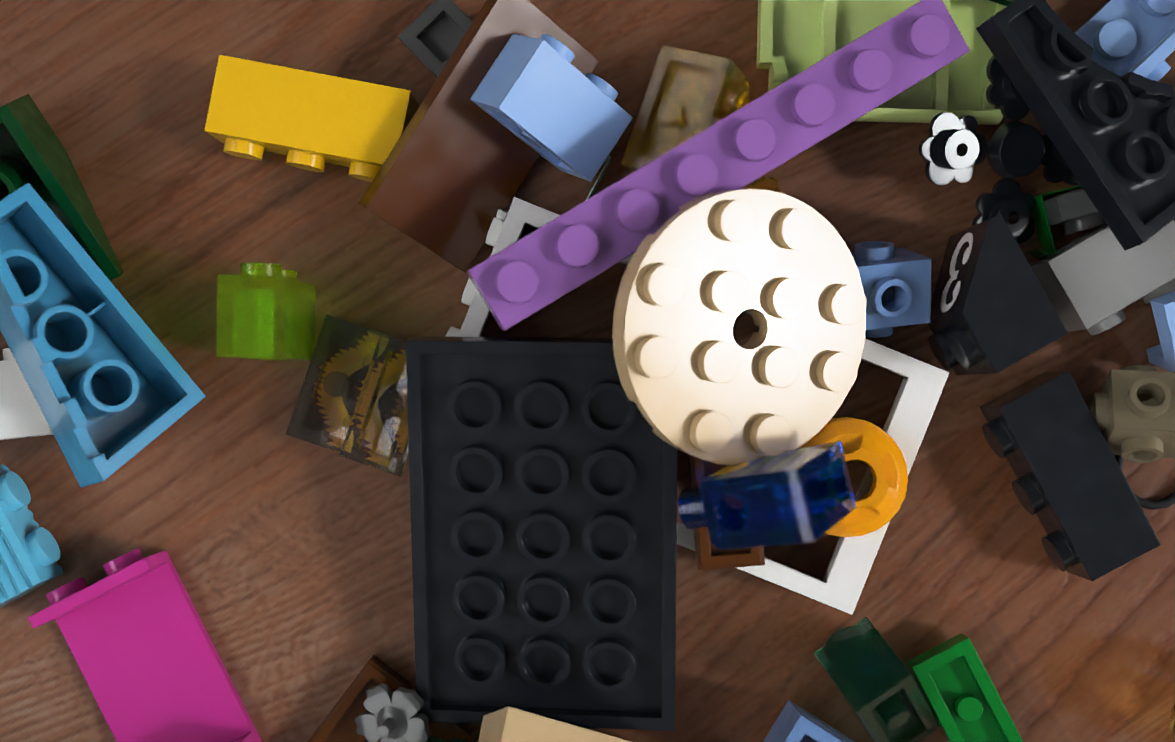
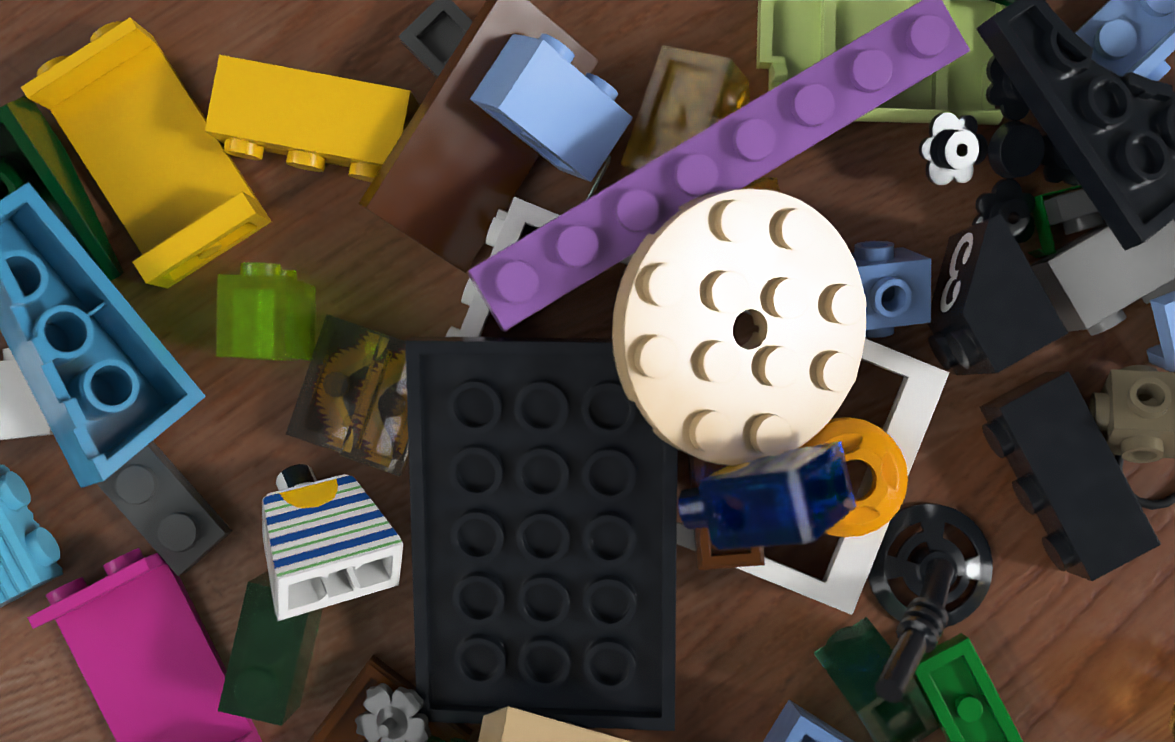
(149, 151): none -> yellow panel
(165, 508): none -> dark grey plate
(268, 658): none -> clear green brick
(325, 542): none -> white torso
(930, 577): none -> black dish

